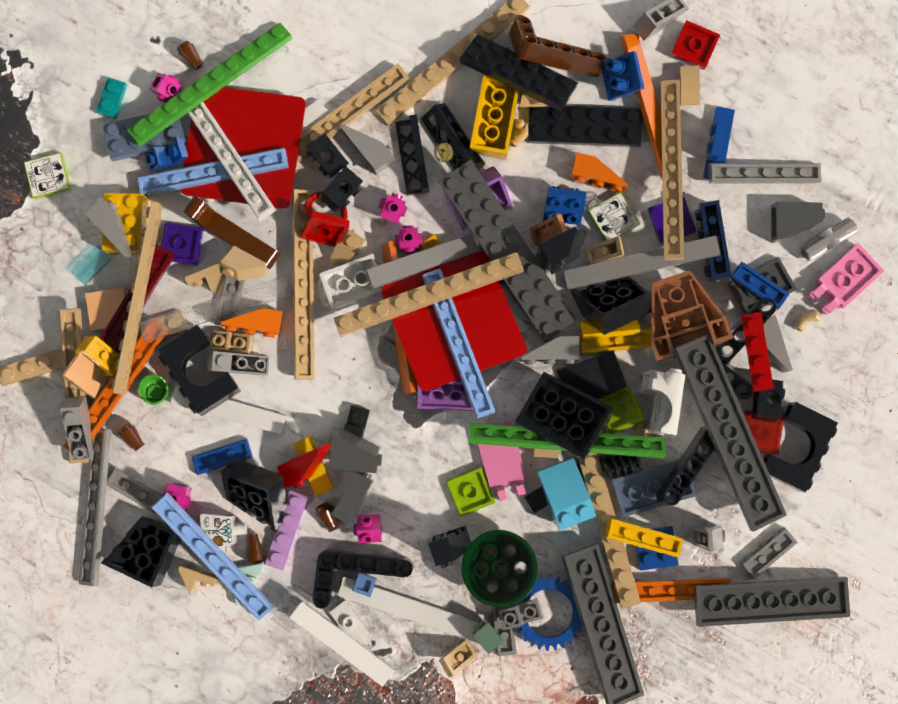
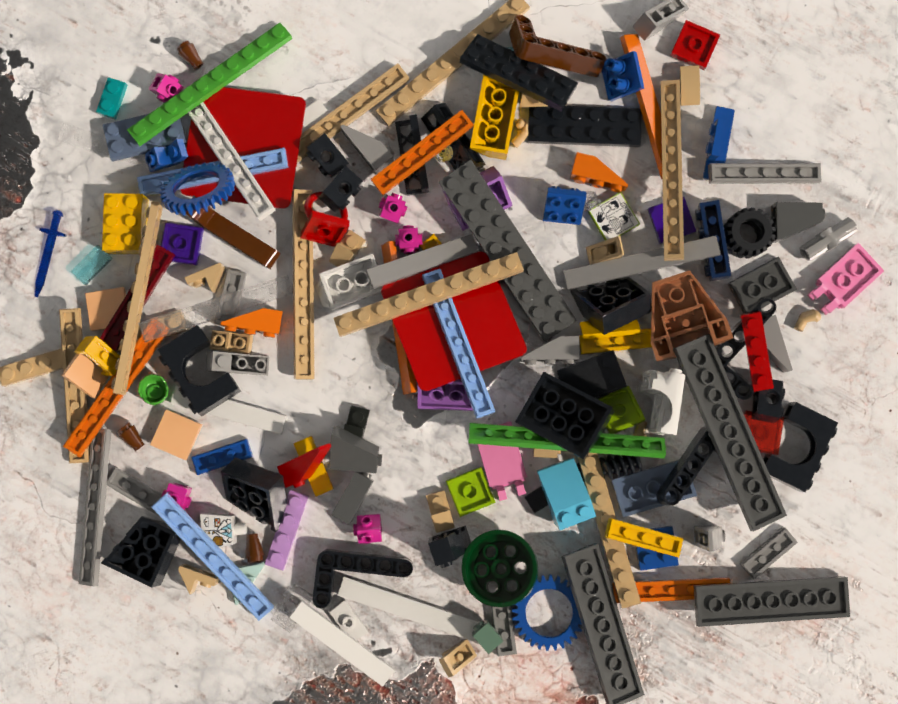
(47, 175): tile -> none
(48, 249): none -> clear blue sword
(77, 427): light grey slope -> none
(110, 223): light grey slope -> none
(176, 434): none -> light nougat tile
(177, 205): none -> blue piece
(242, 265): tan slope -> none
(324, 513): reddish brown cone -> none
(364, 584): medium blue tile -> none
(422, 152): none -> orange plate
(440, 511): none -> tan slope
(520, 613): light grey slope -> none
(548, 229): nougat tile -> none
(560, 250): black wedge -> none
(758, 284): blue tile -> none
(762, 227): none -> black tyre

